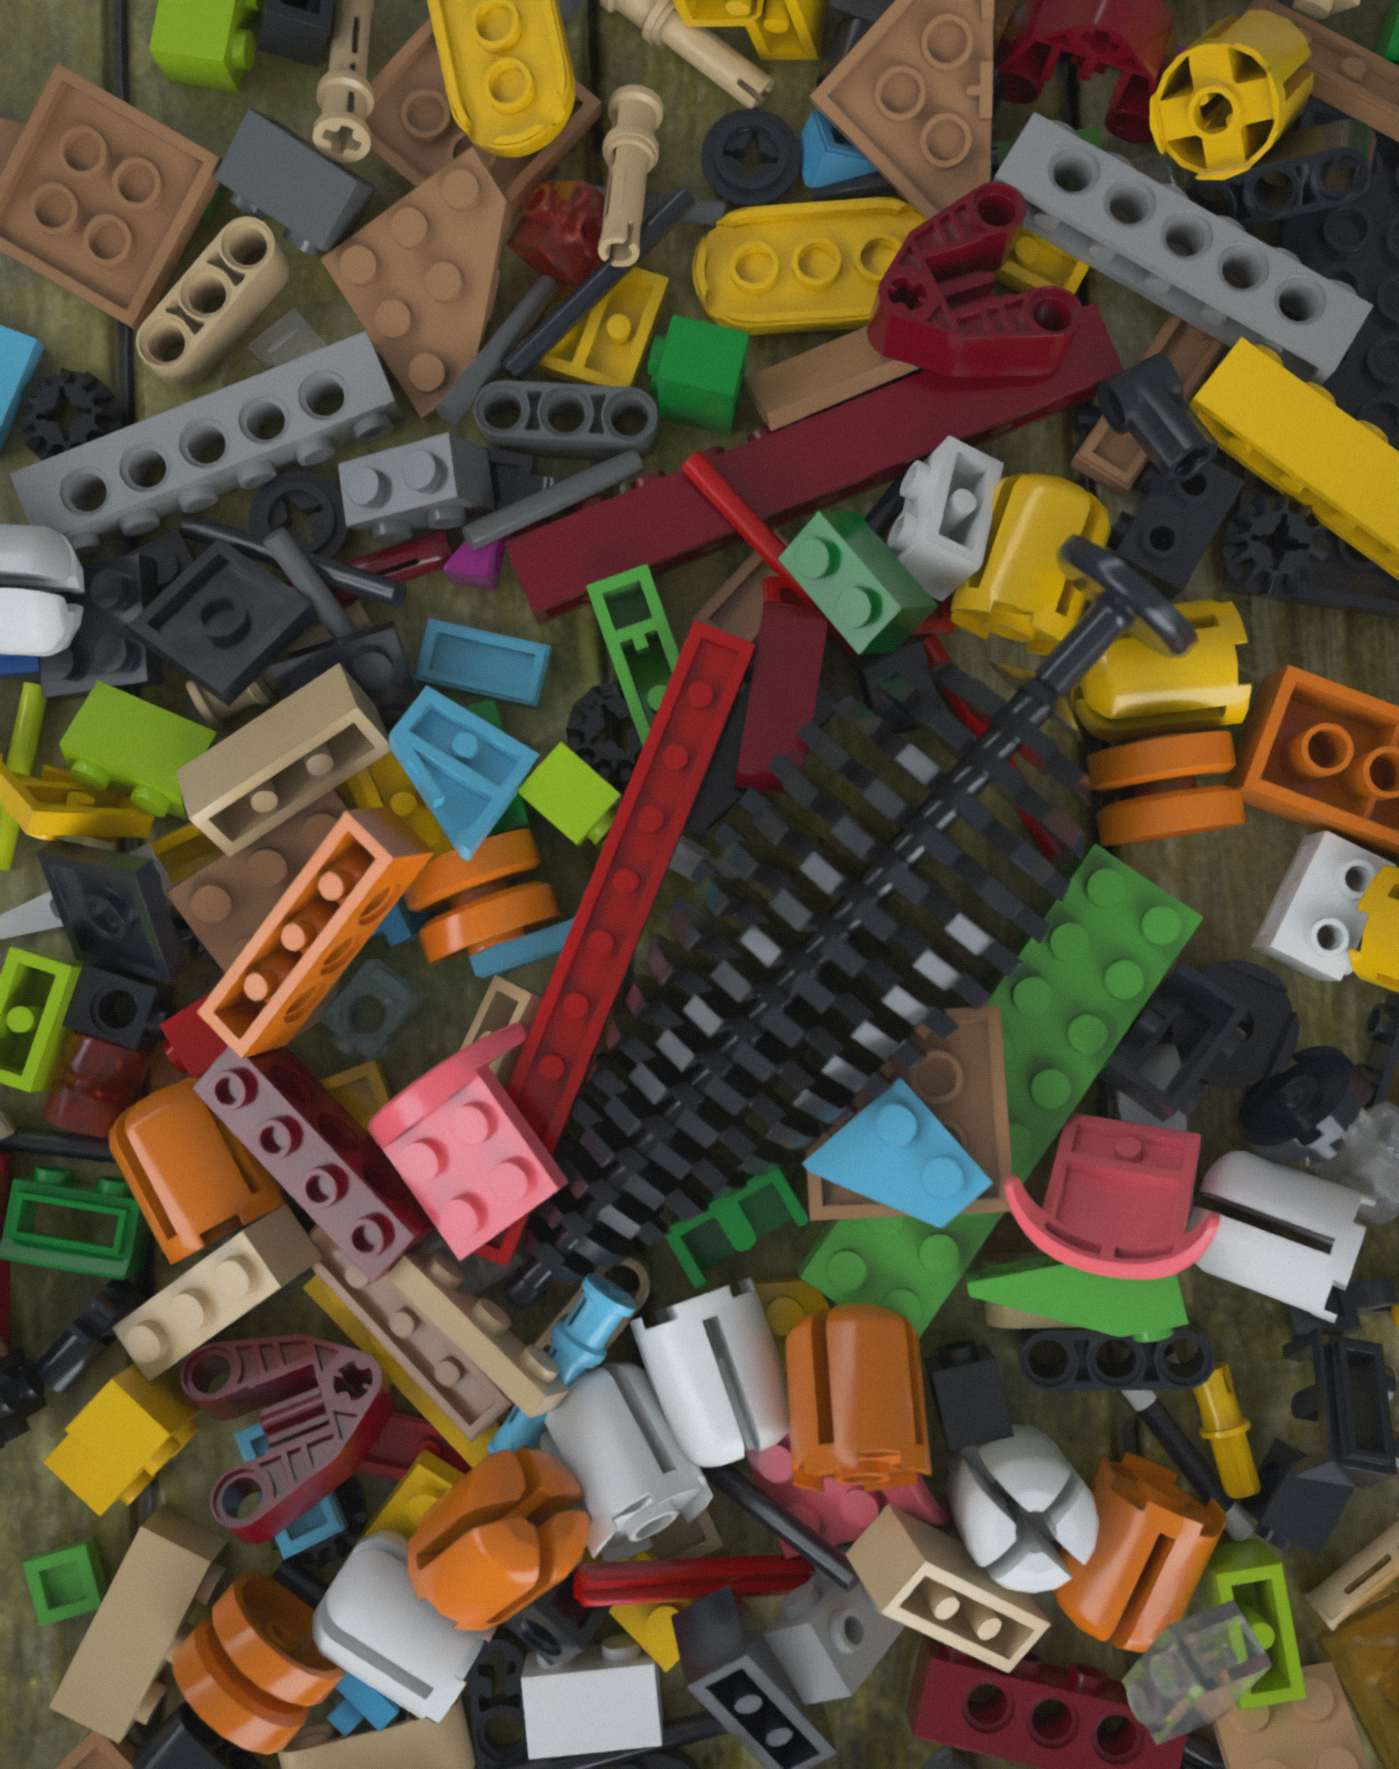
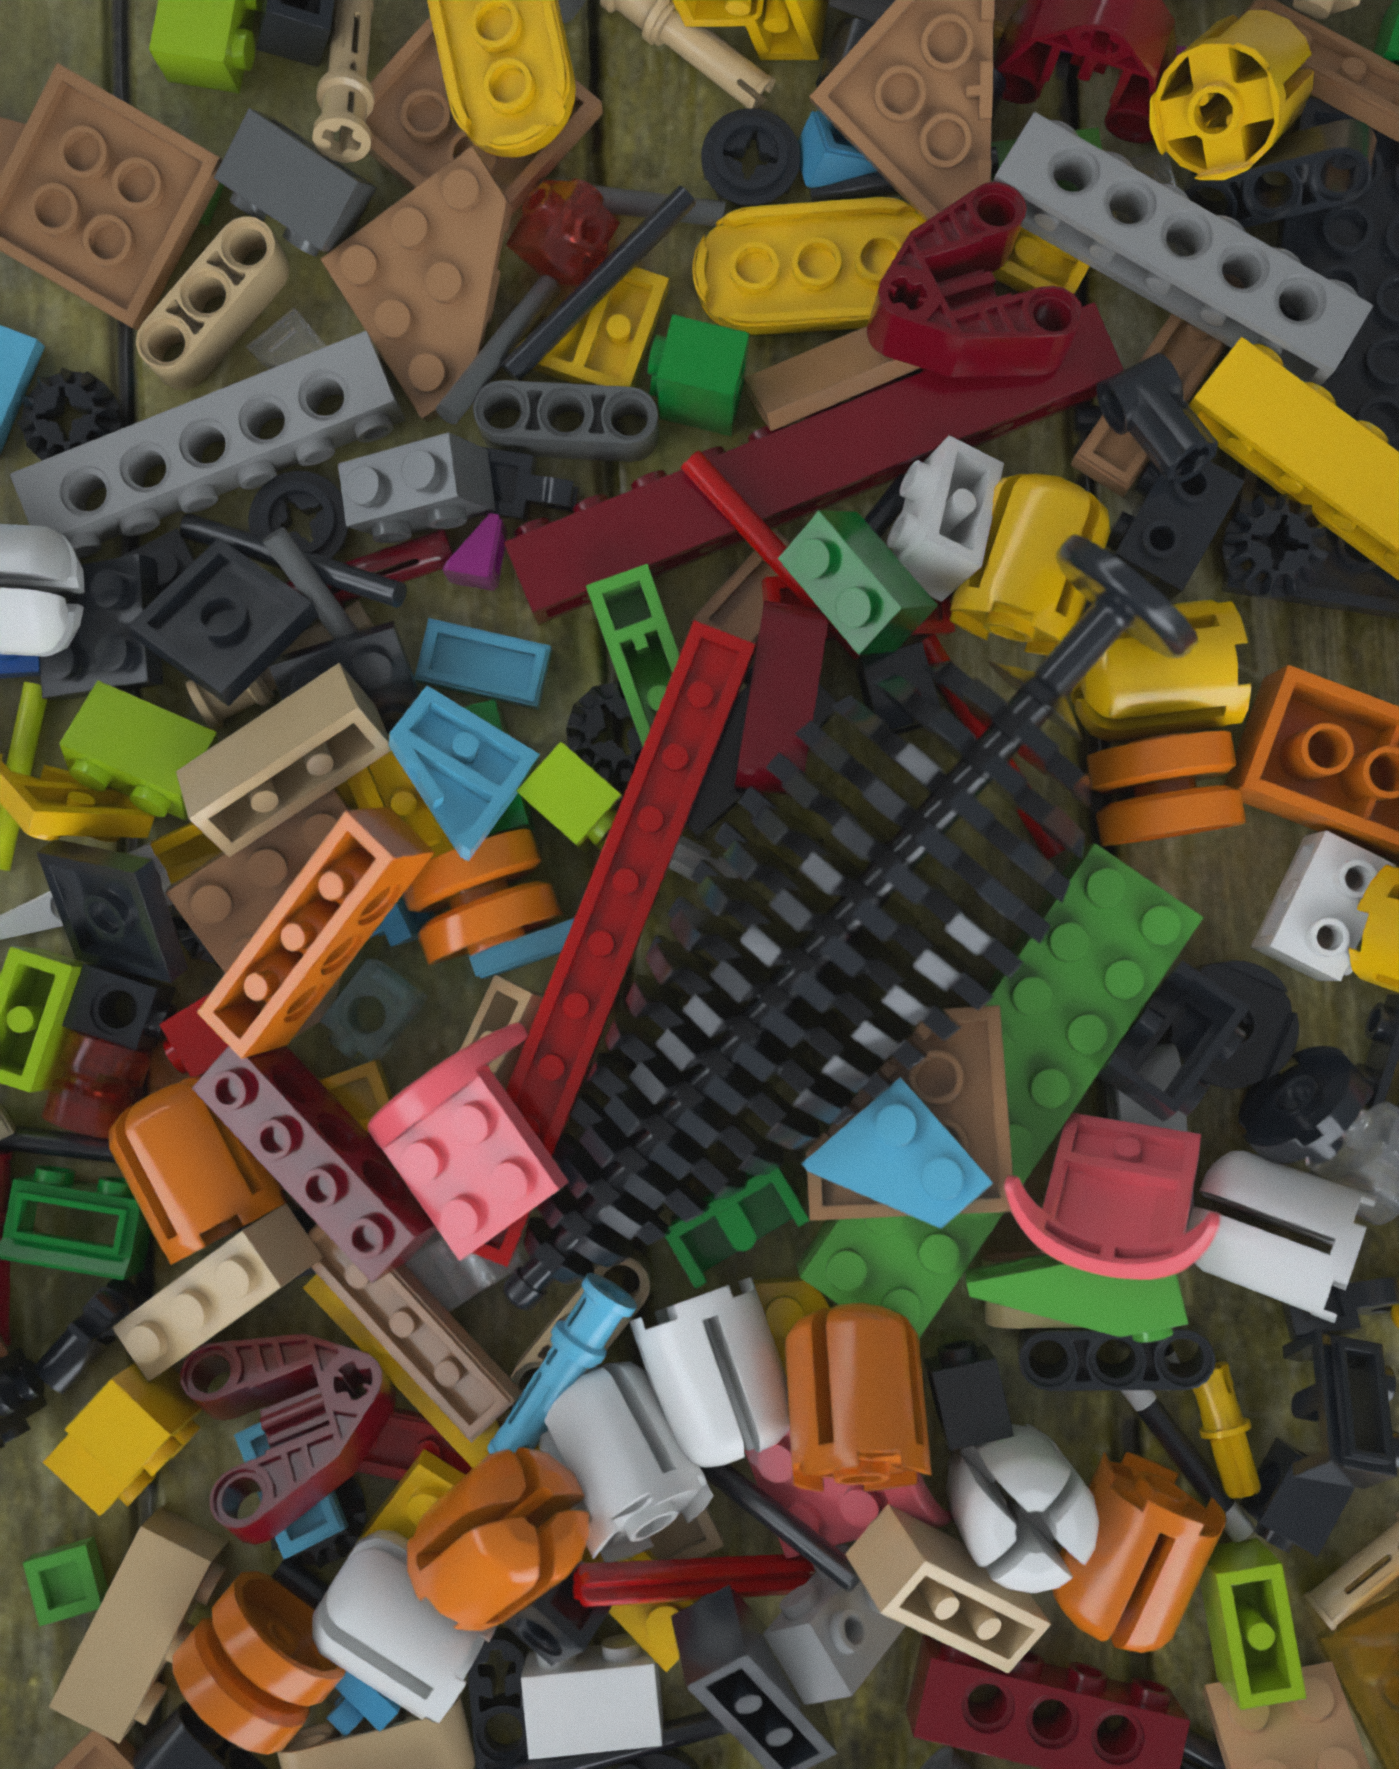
(480, 1332): tan plate -> none
(552, 499): dark grey bar -> none
(630, 154): tan pin -> none
(1195, 1672): clear brick -> none

